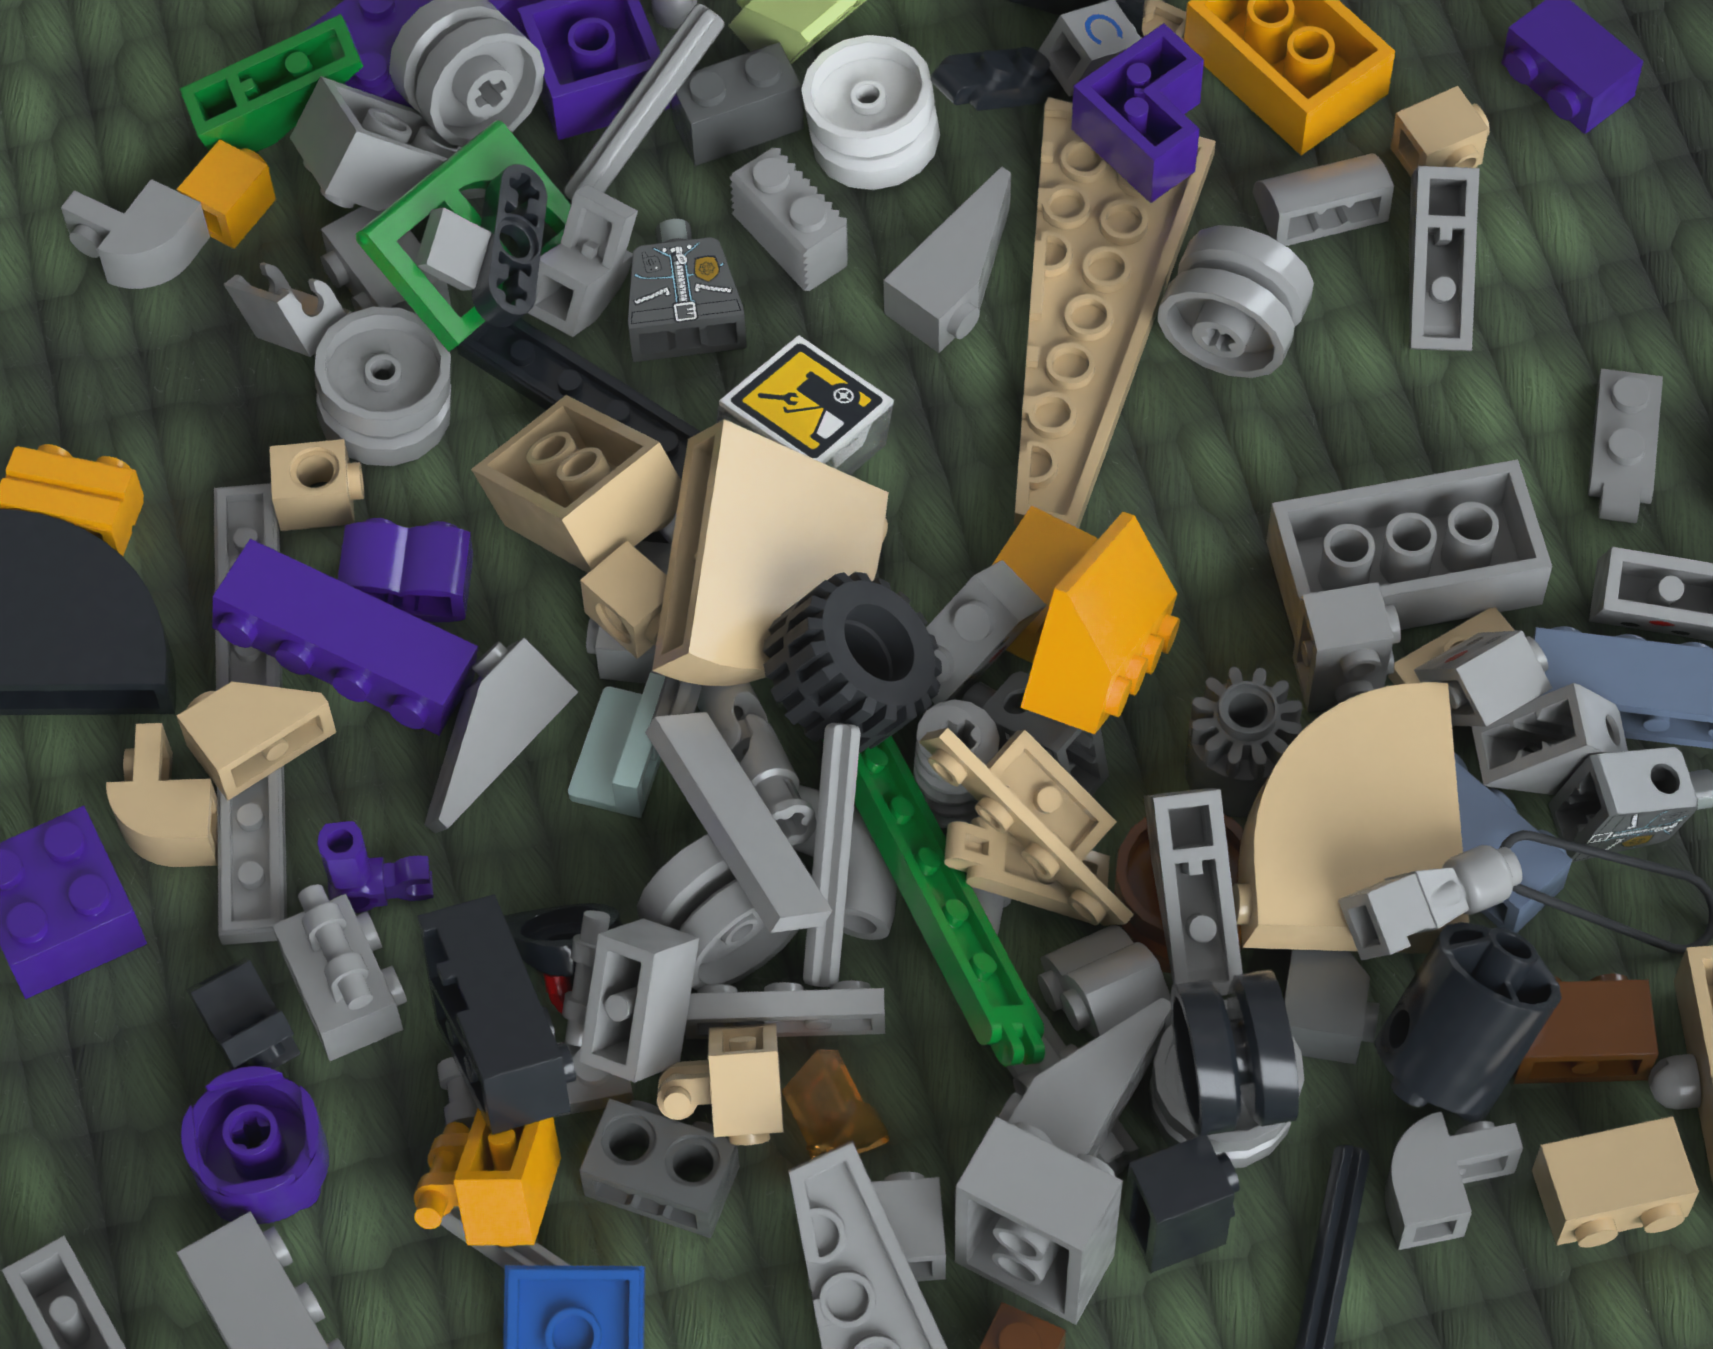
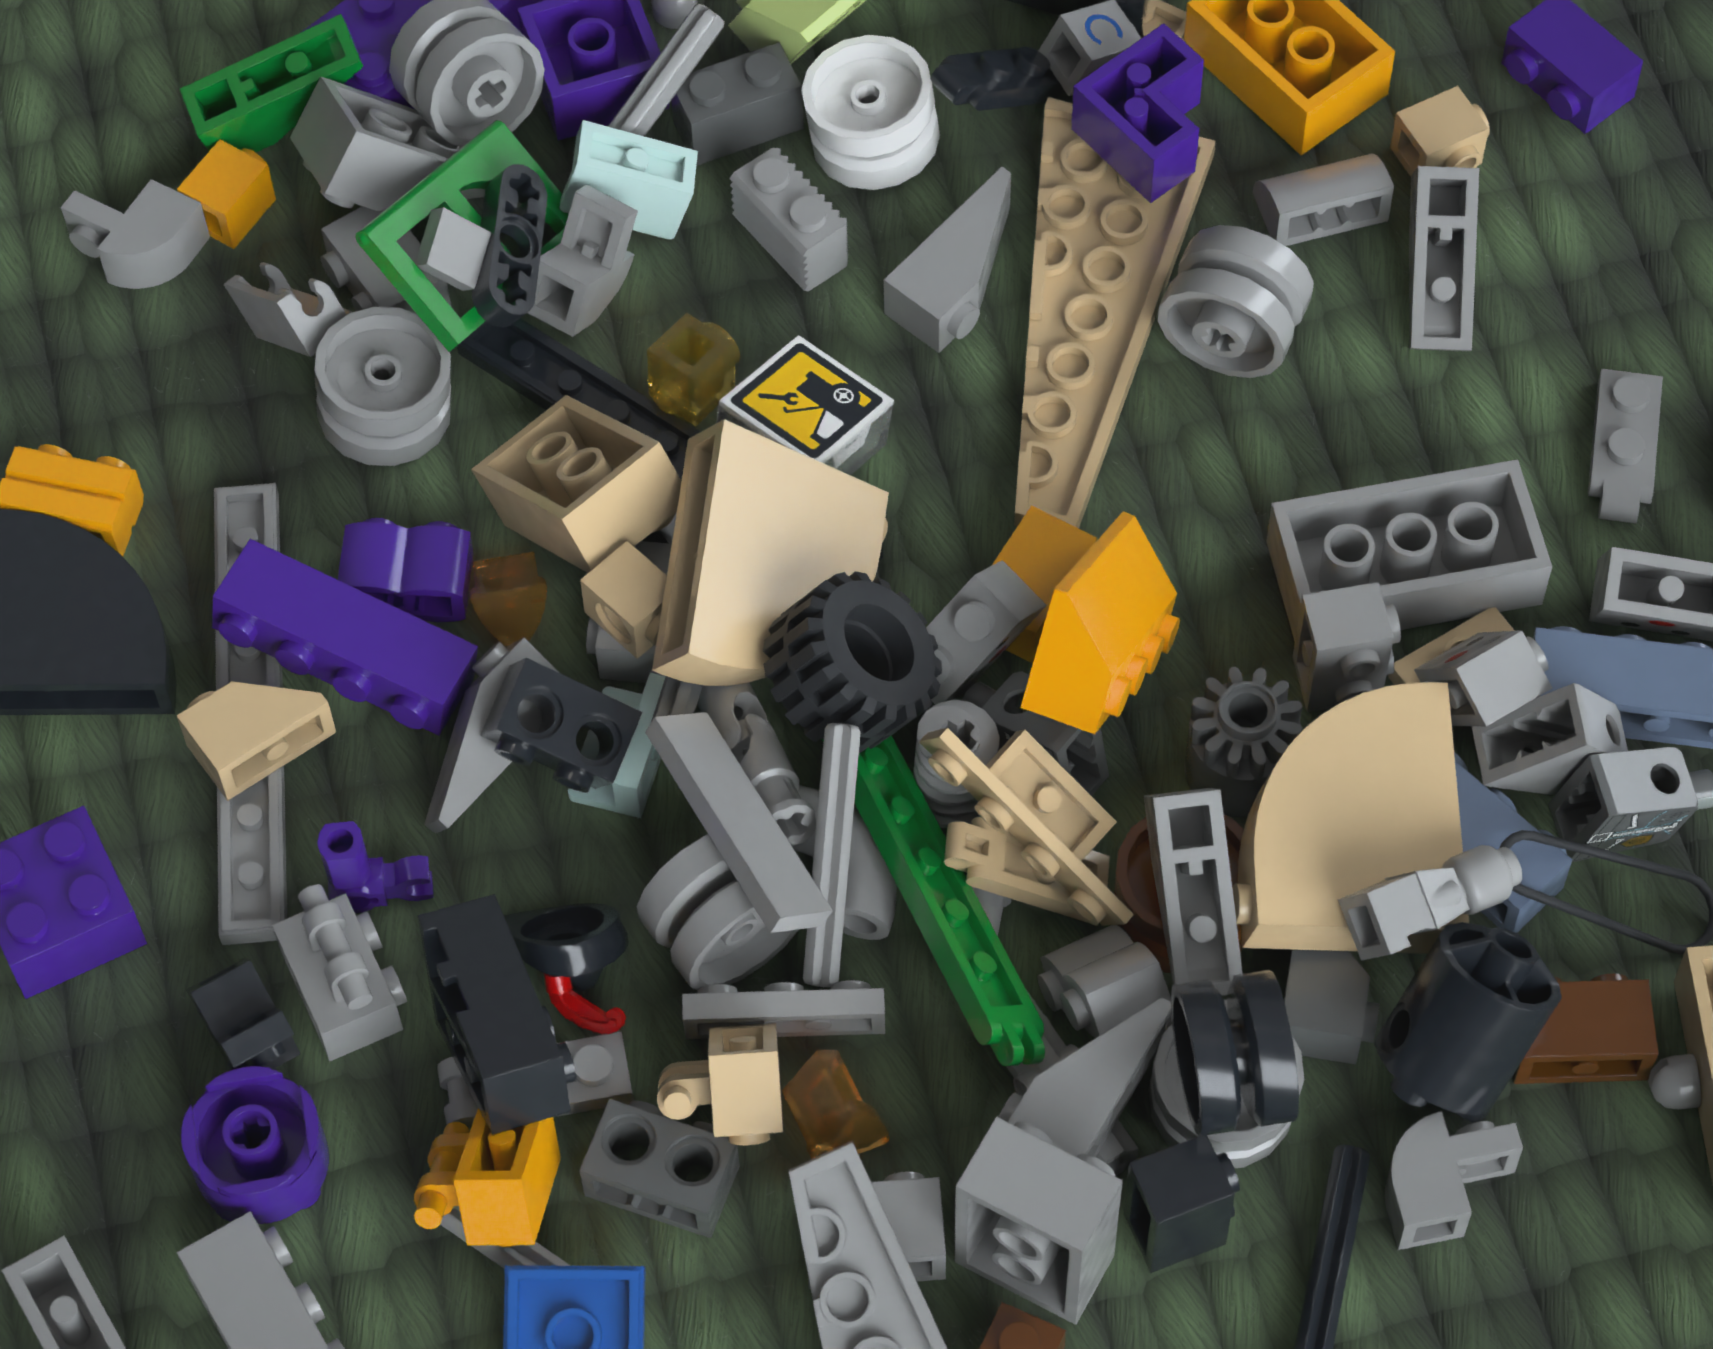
(163, 817): tan brick -> none
(304, 464): tan brick -> none
(509, 596): none -> clear orange tile
(564, 710): none -> black brick
(629, 995): light grey brick -> none
(636, 171): none -> light aqua panel
(682, 297): dark grey torso -> none
(691, 368): none -> clear yellow brick
(1615, 1182): tan brick -> none

